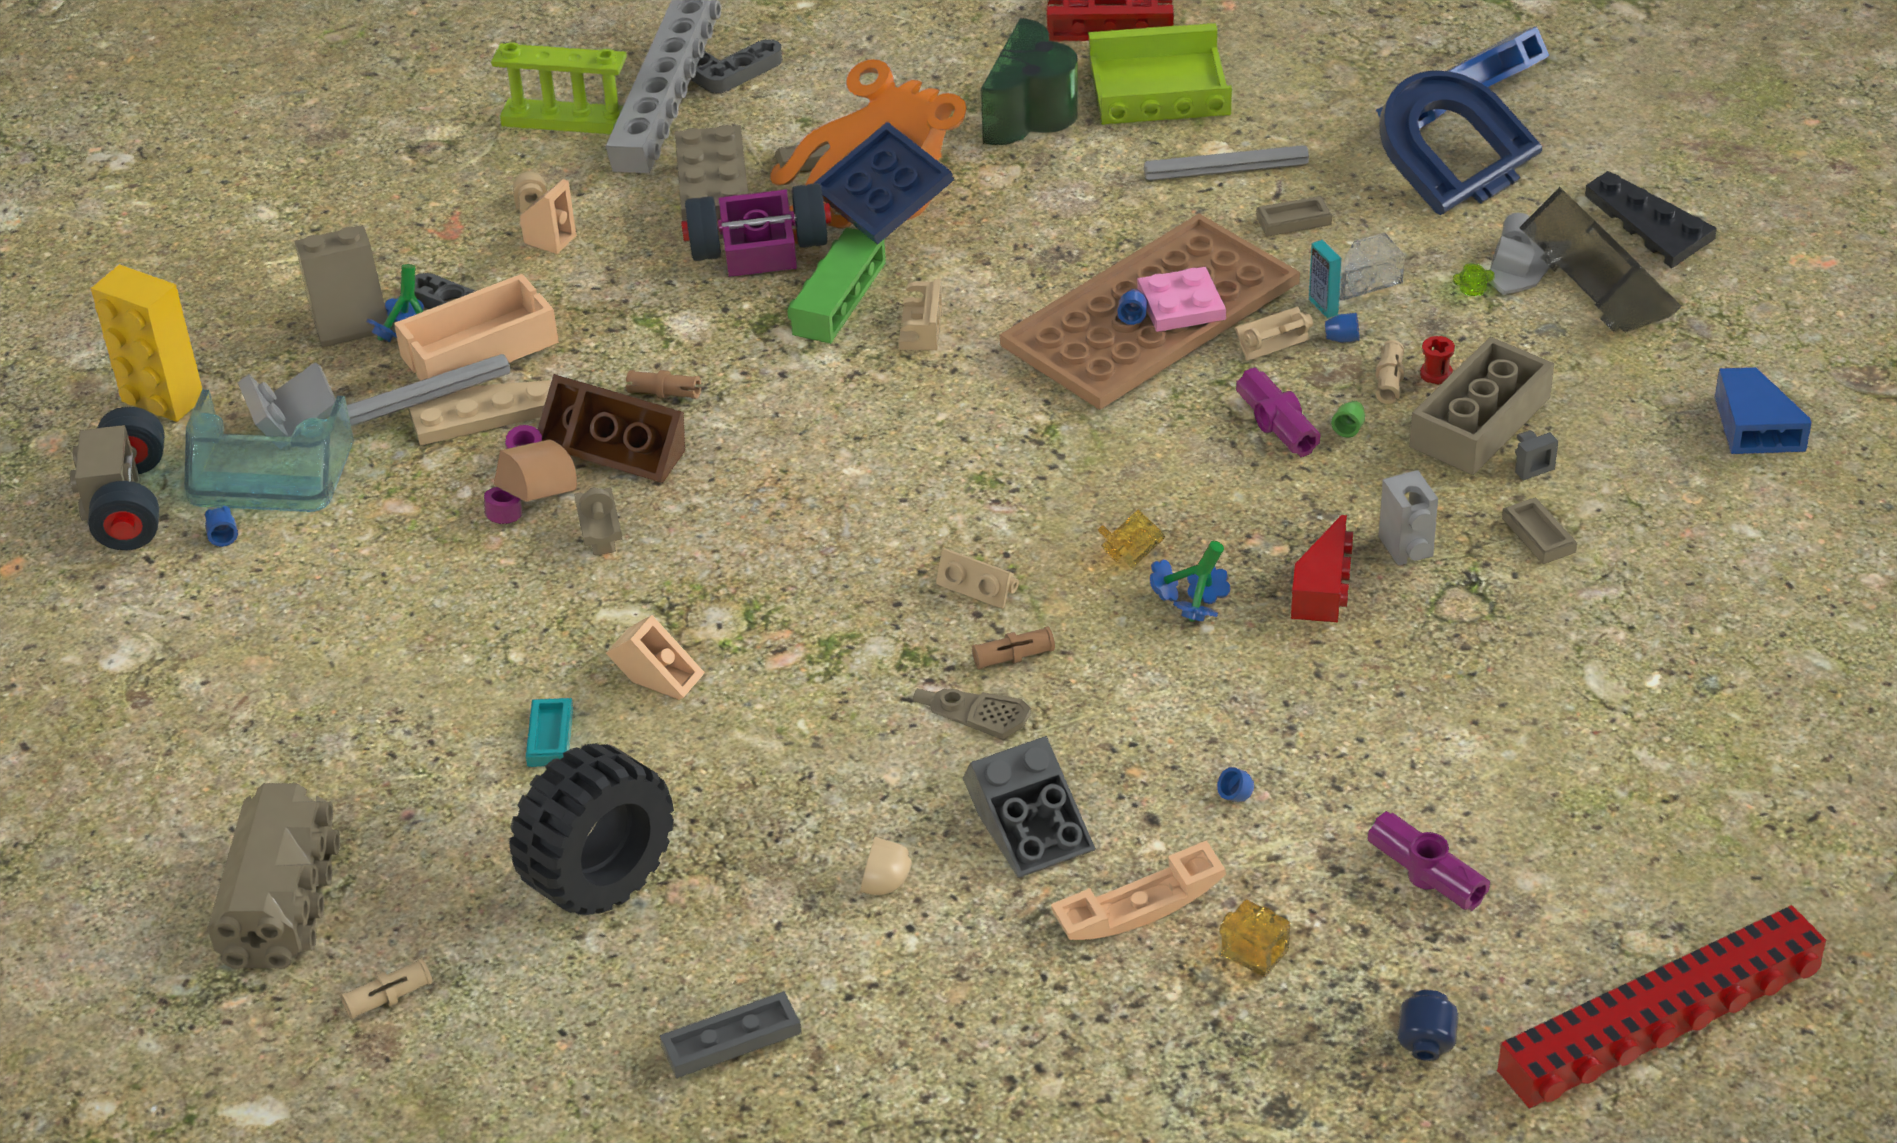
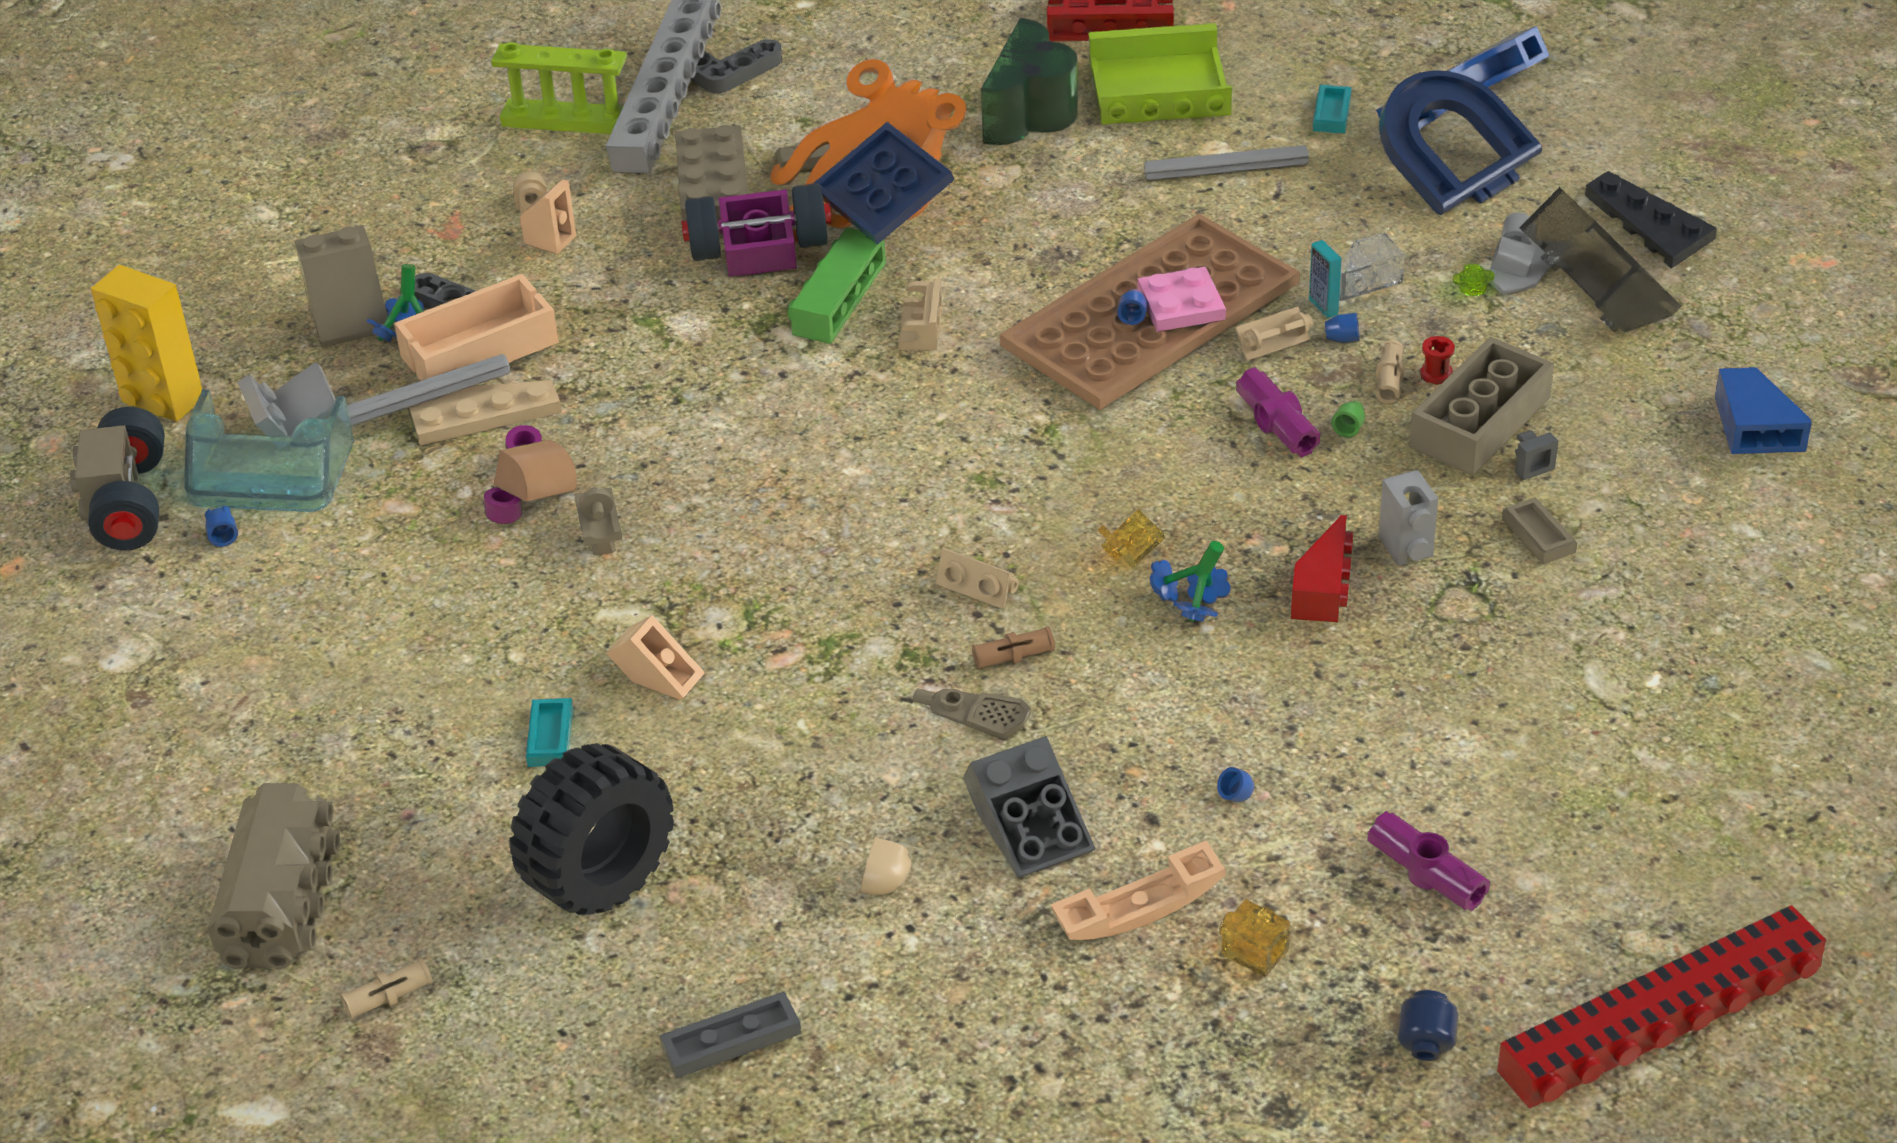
(613, 428): reddish brown slope -> none
(663, 384): medium nougat pin -> none
(1293, 216): dark tan tile -> none
(1332, 109): none -> teal tile

